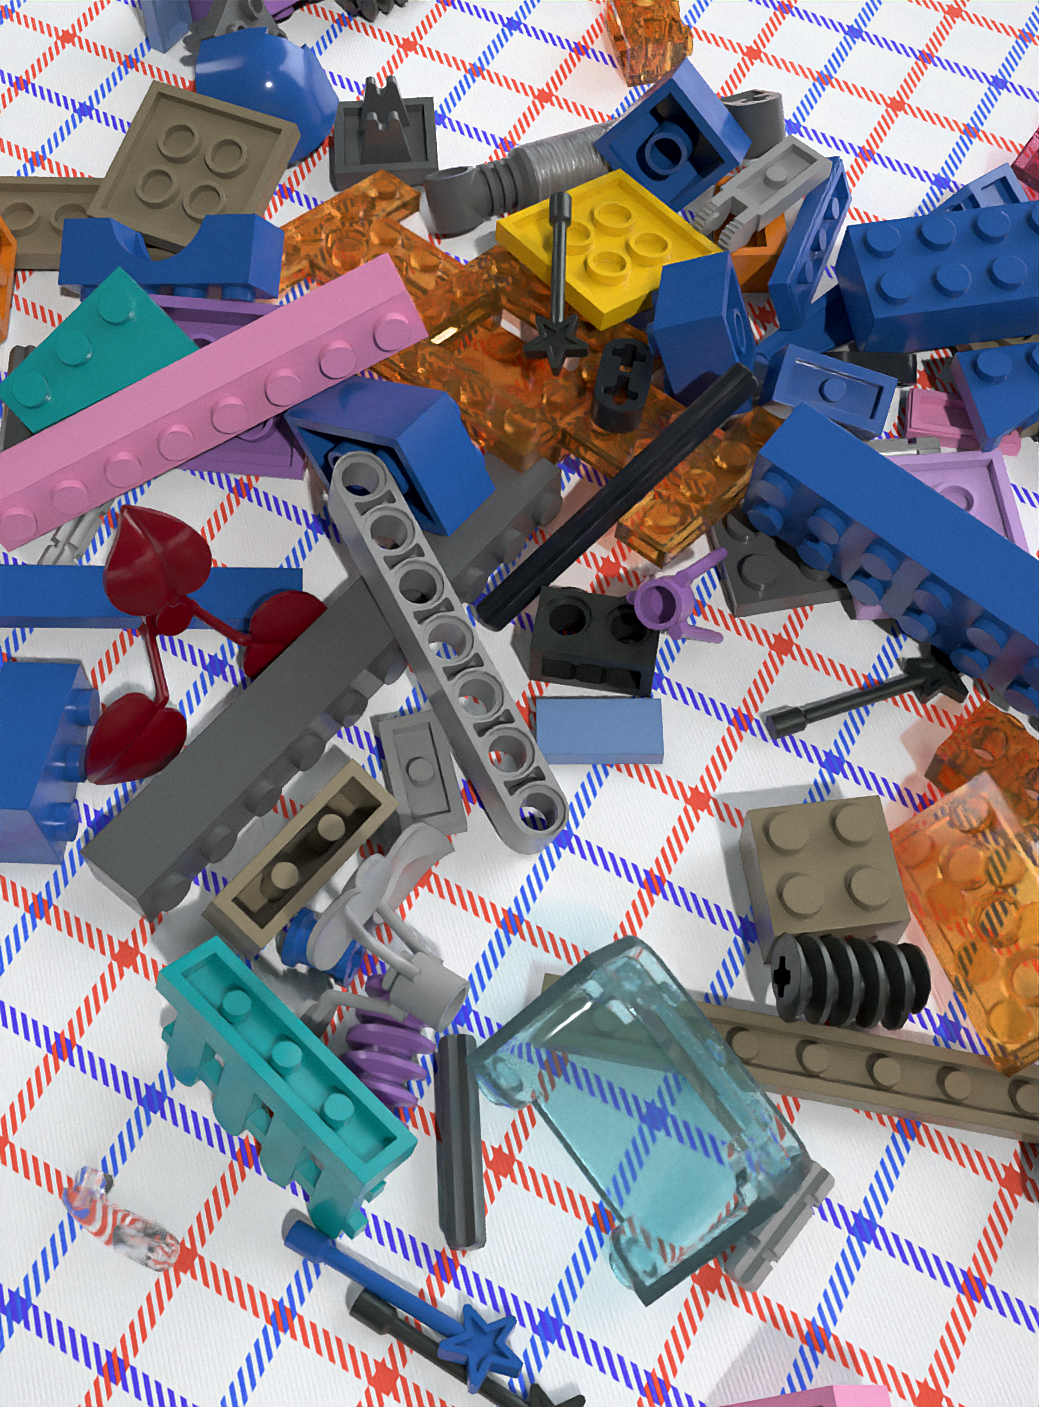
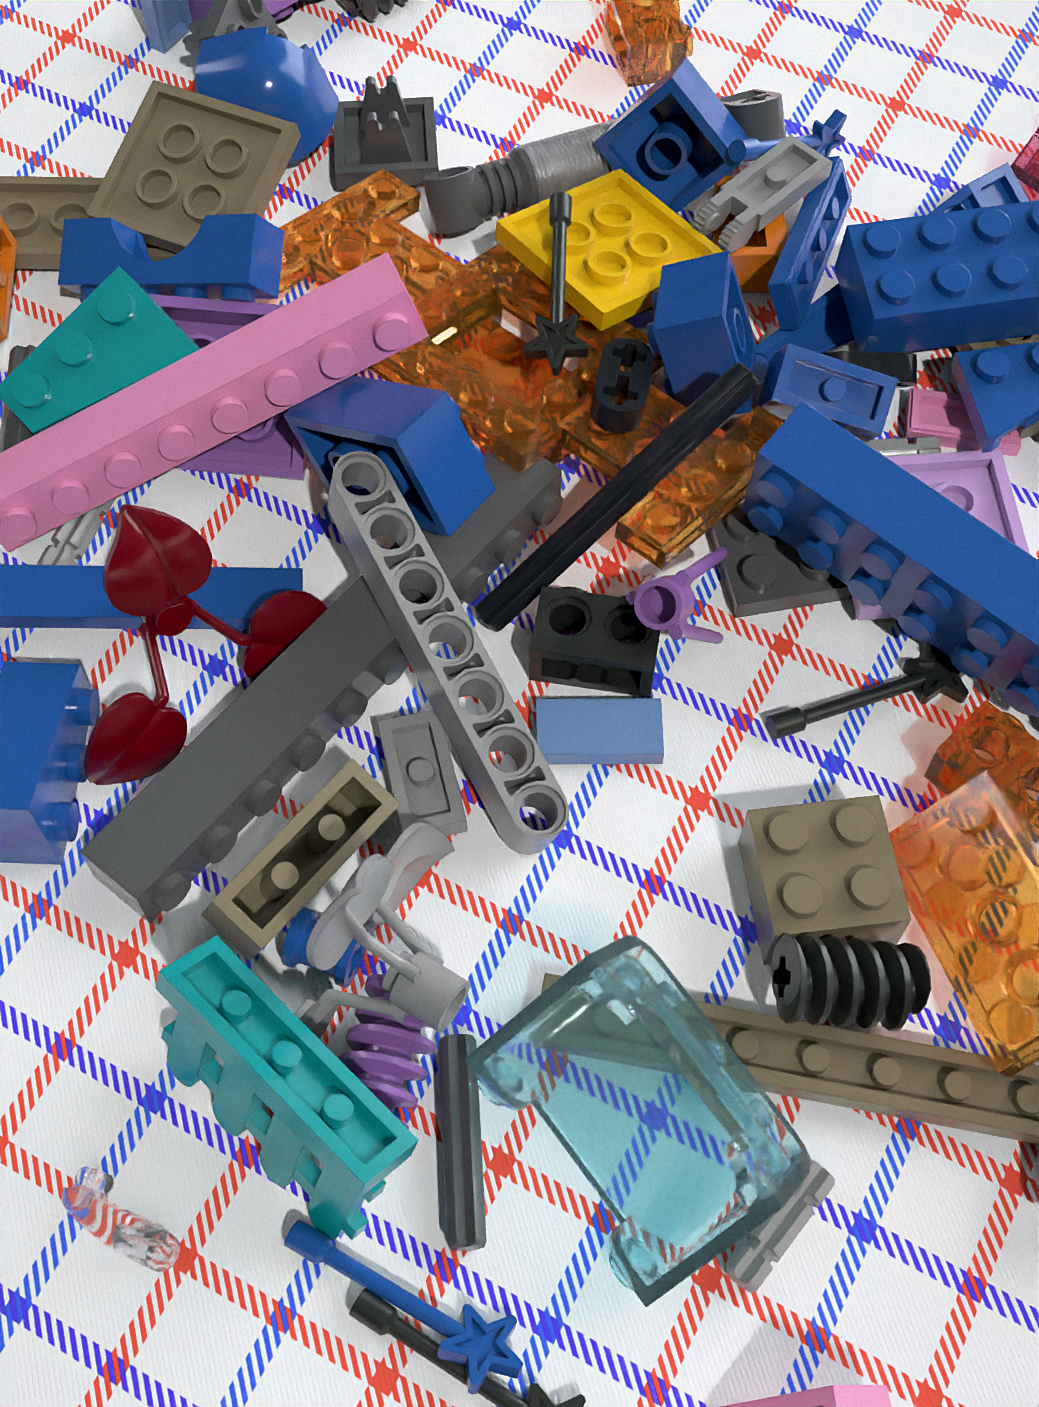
(823, 140): none -> blue piece

